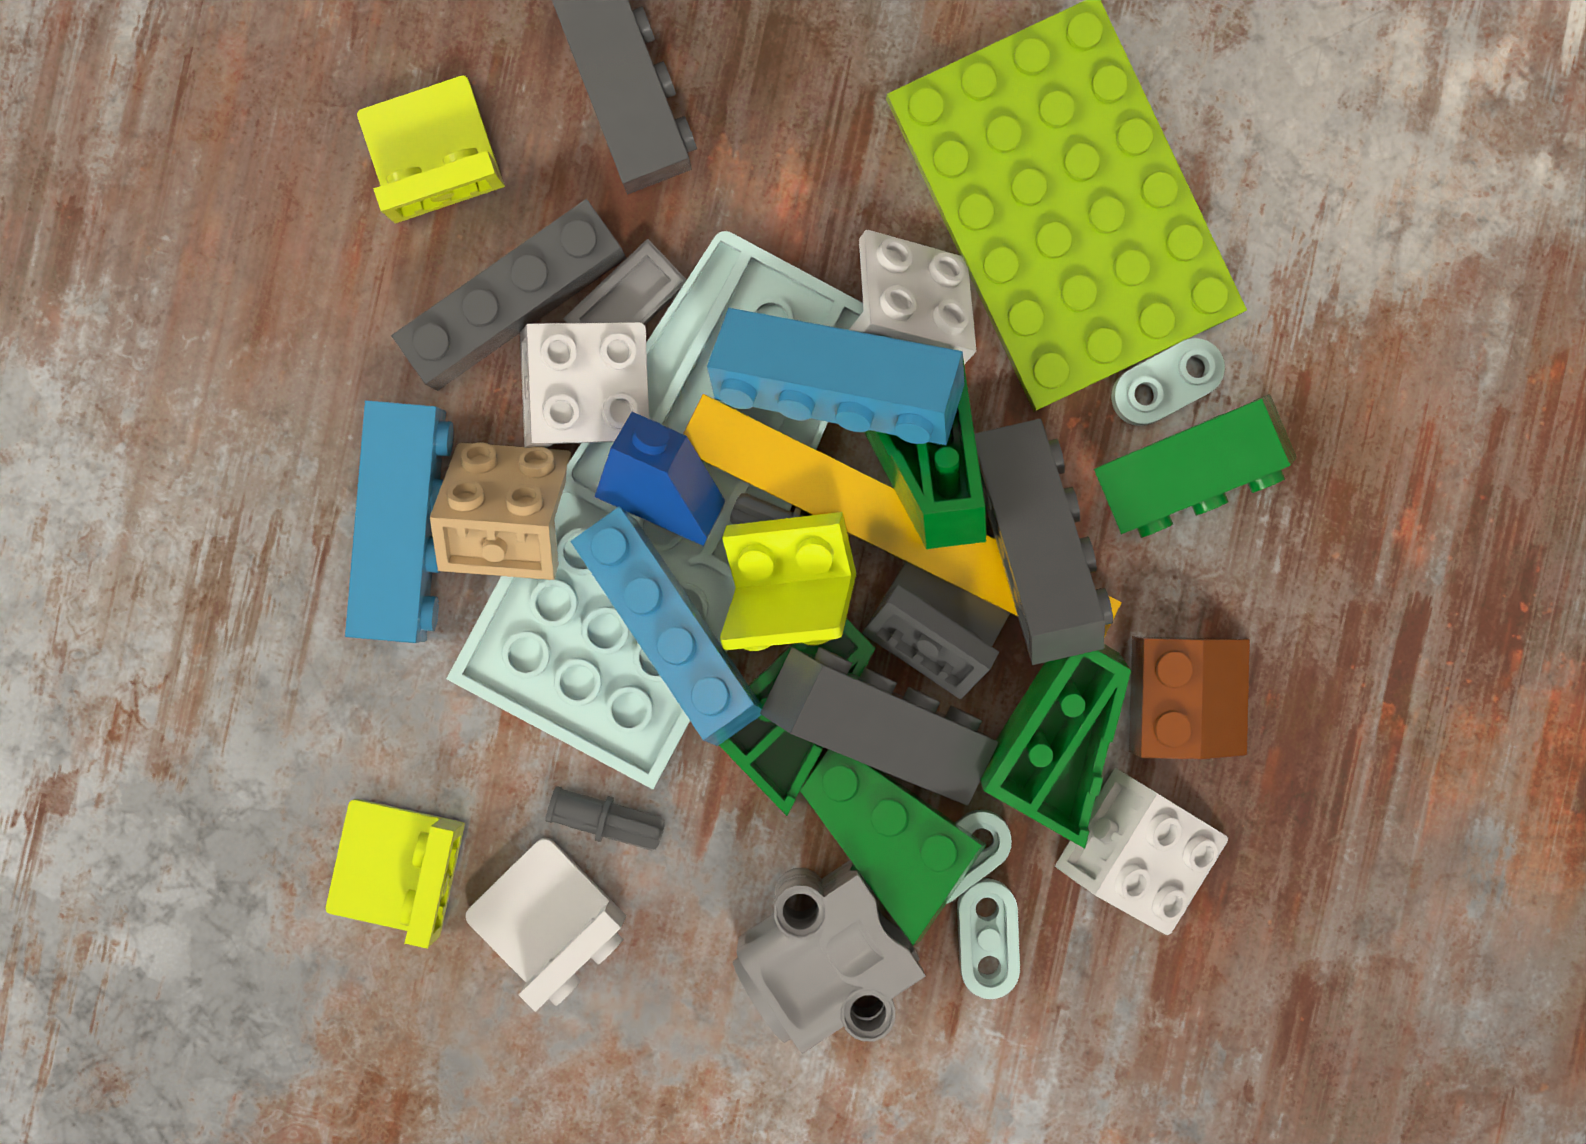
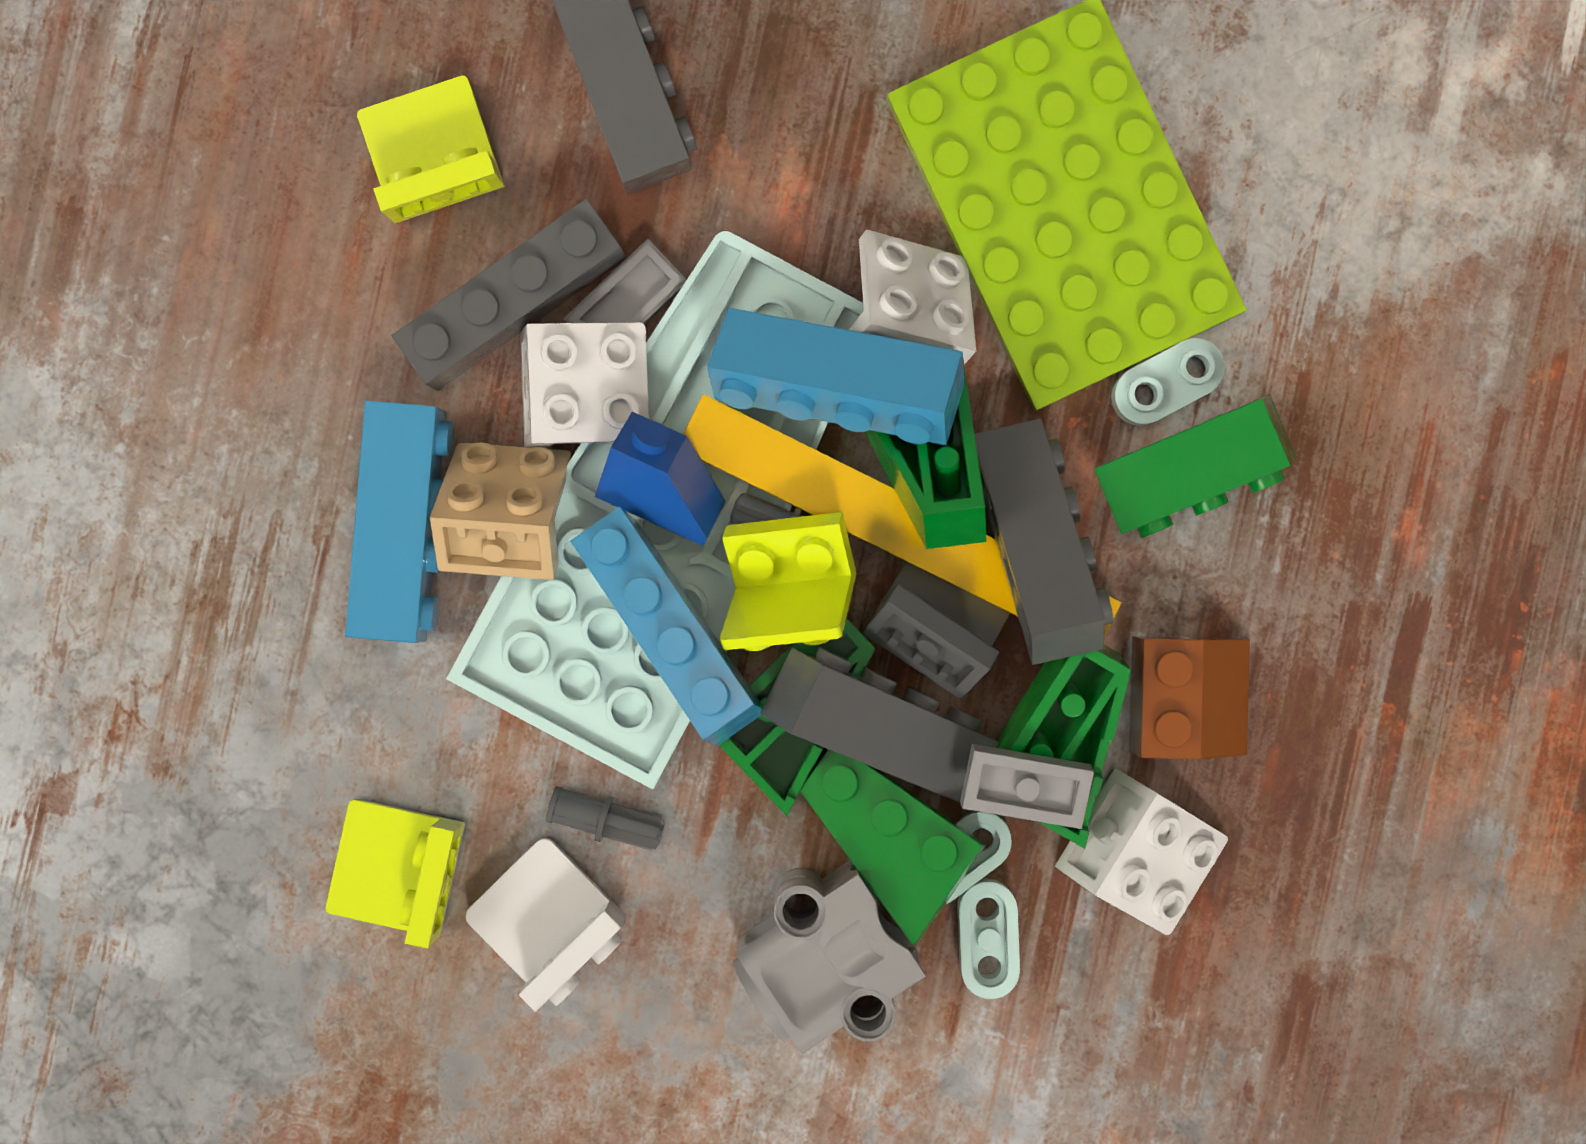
(1026, 786): none -> light grey plate

